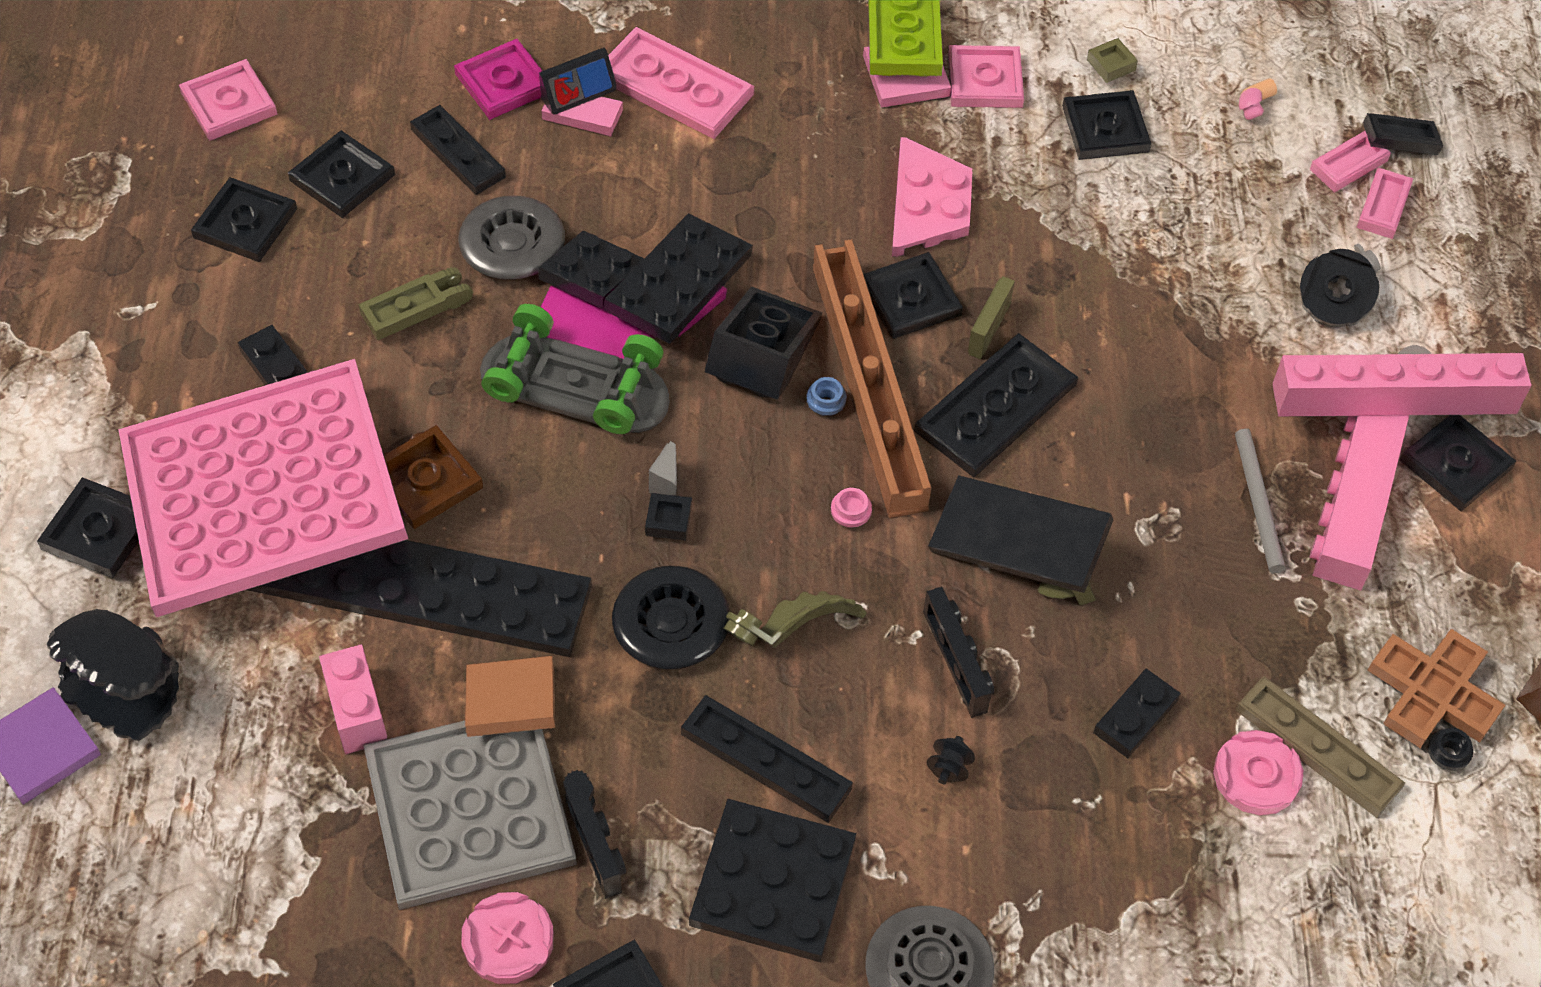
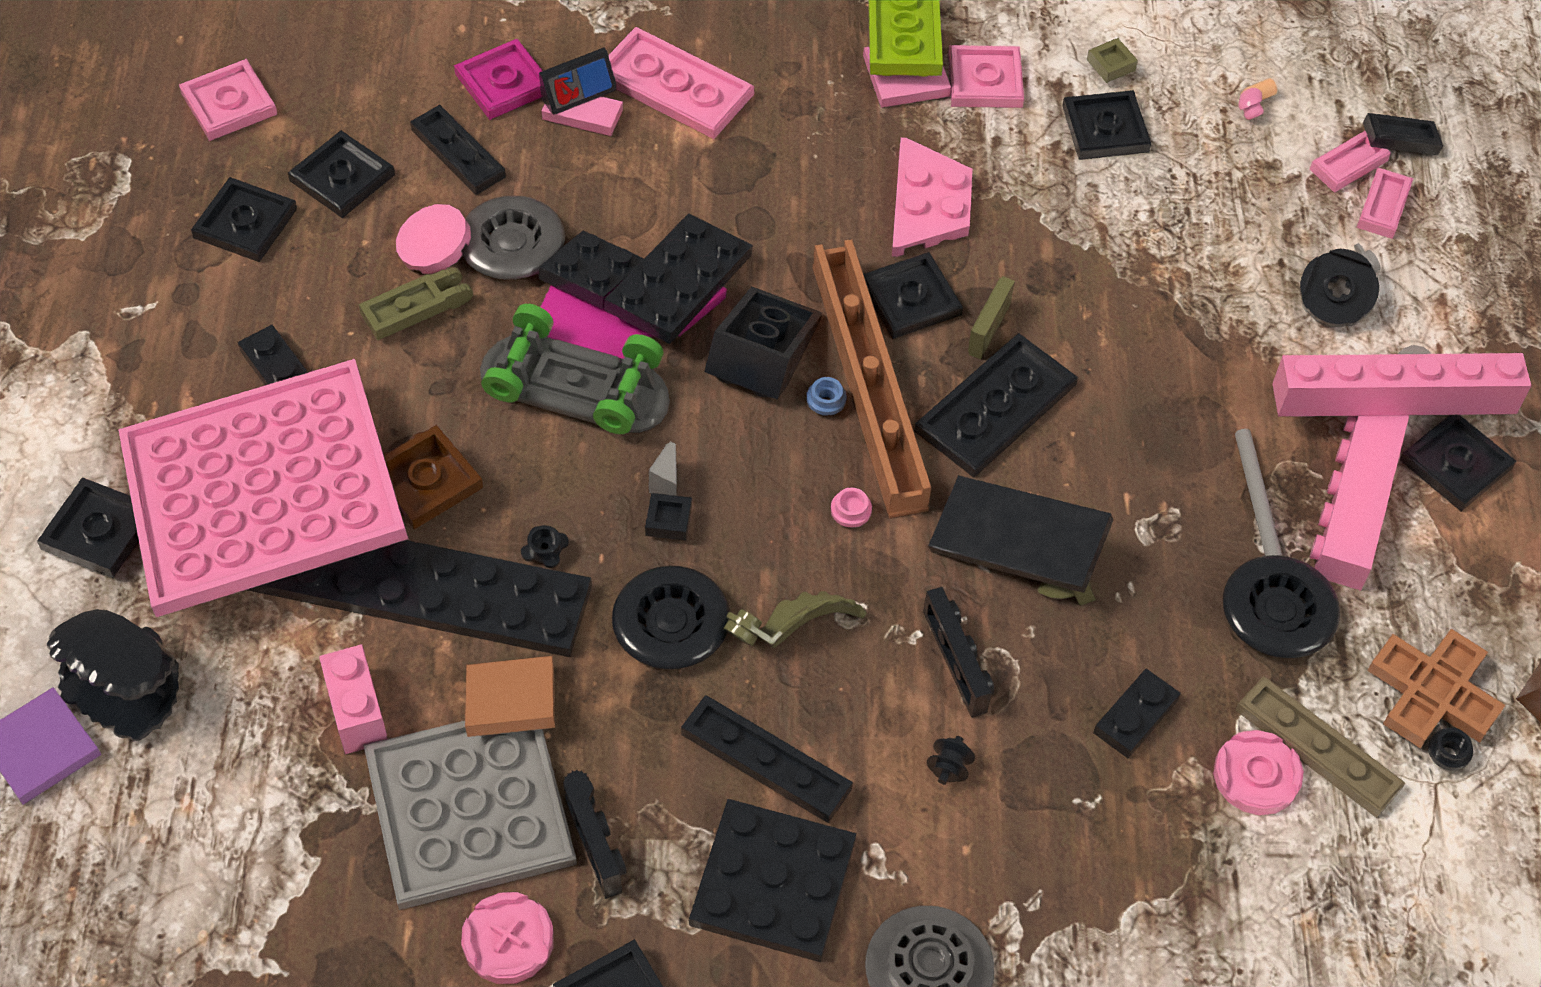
(433, 238): none -> bright pink tile
(543, 536): none -> black plate
(1276, 617): none -> black wheel

